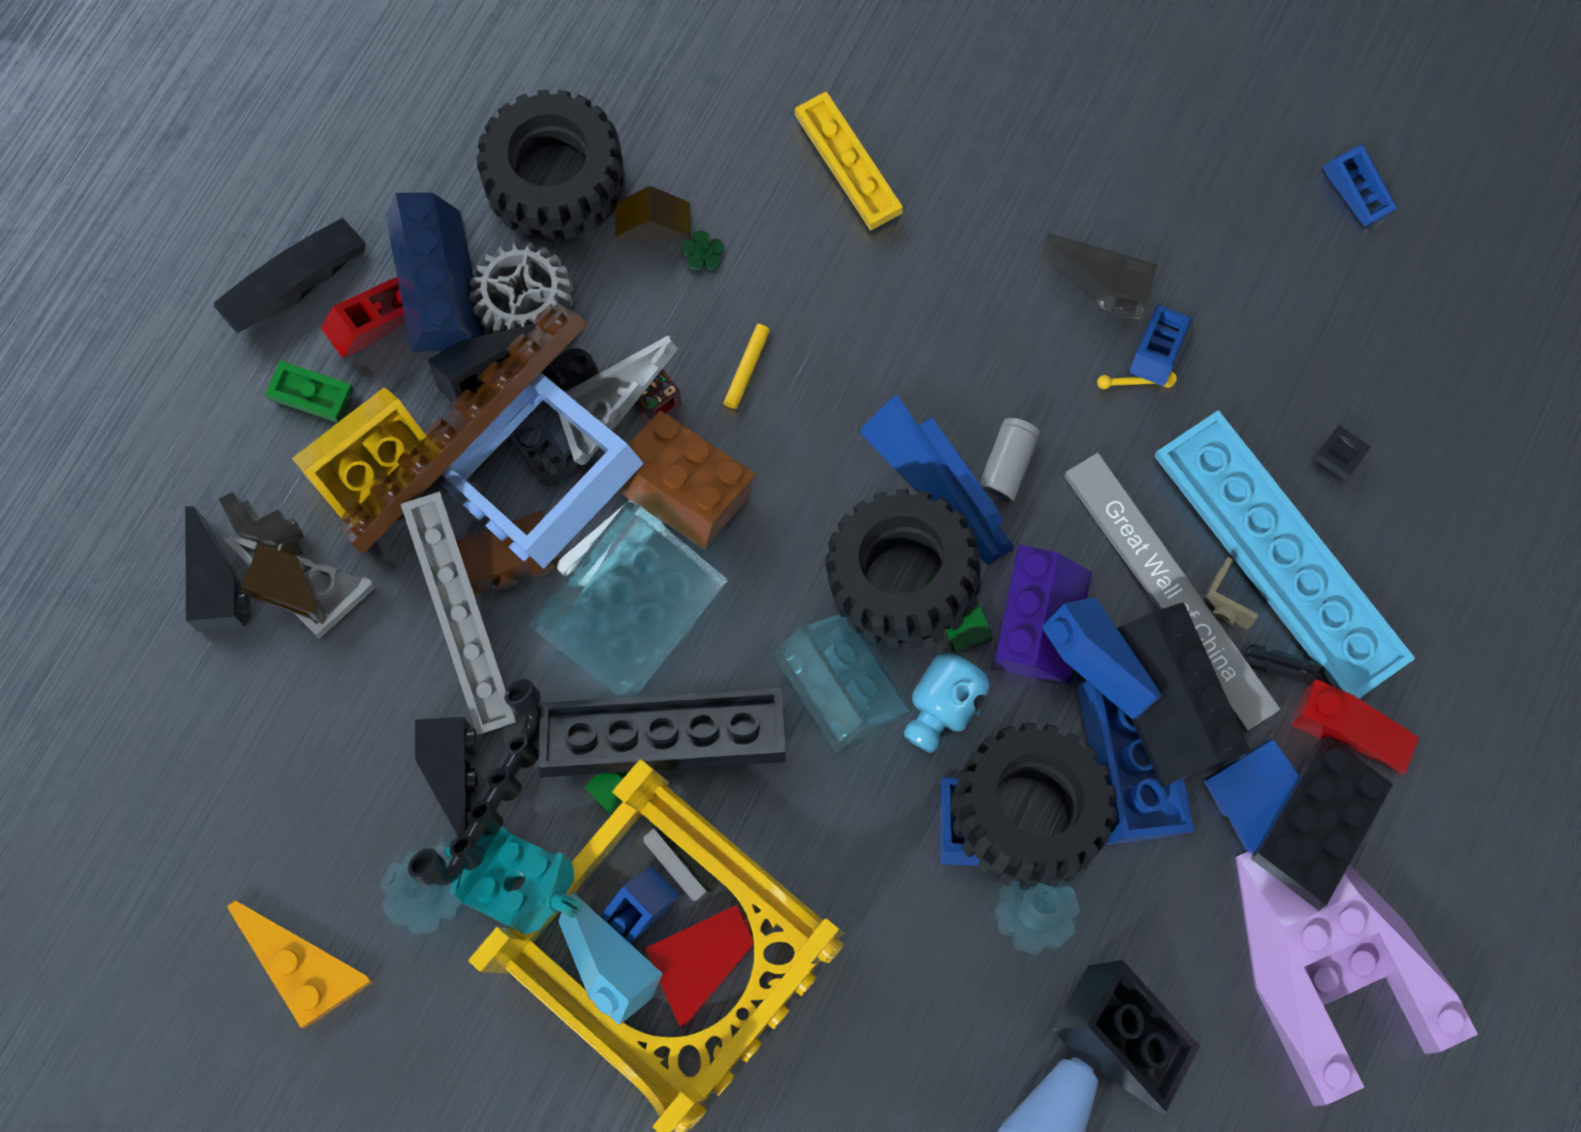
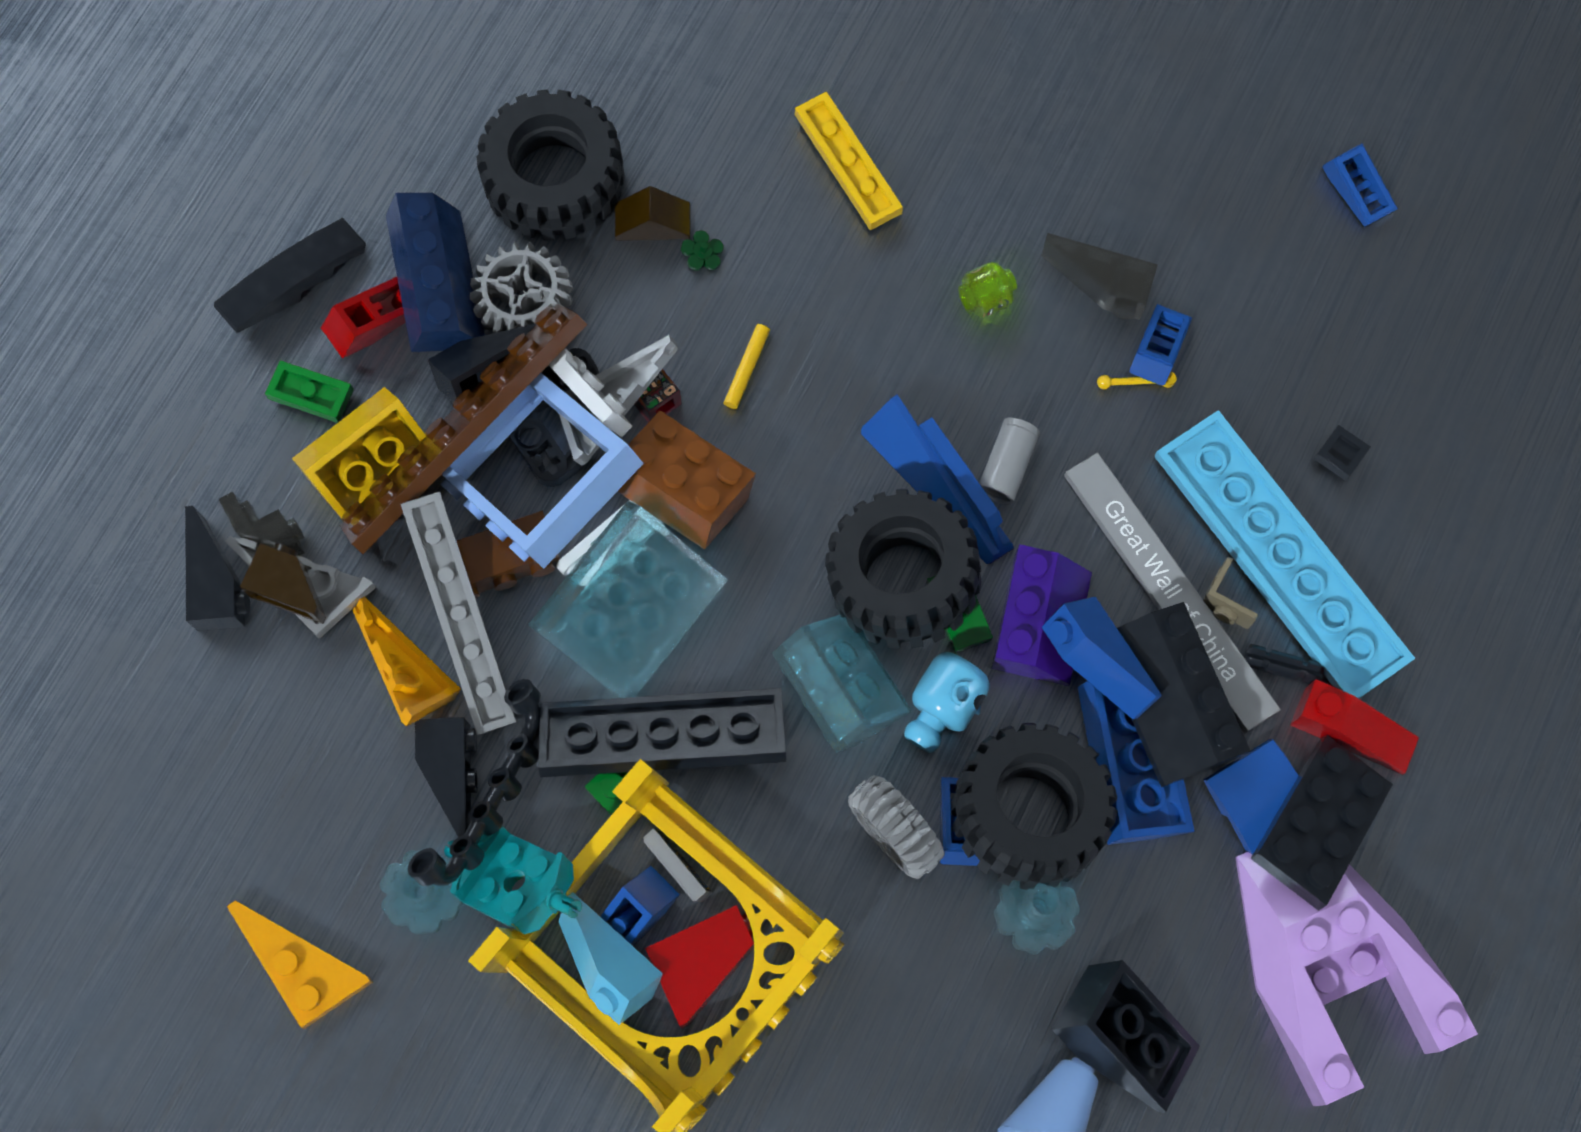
(409, 675): none -> light orange wing
(588, 388): none -> white plate
(896, 826): none -> light grey gear
(987, 289): none -> clear neon green head

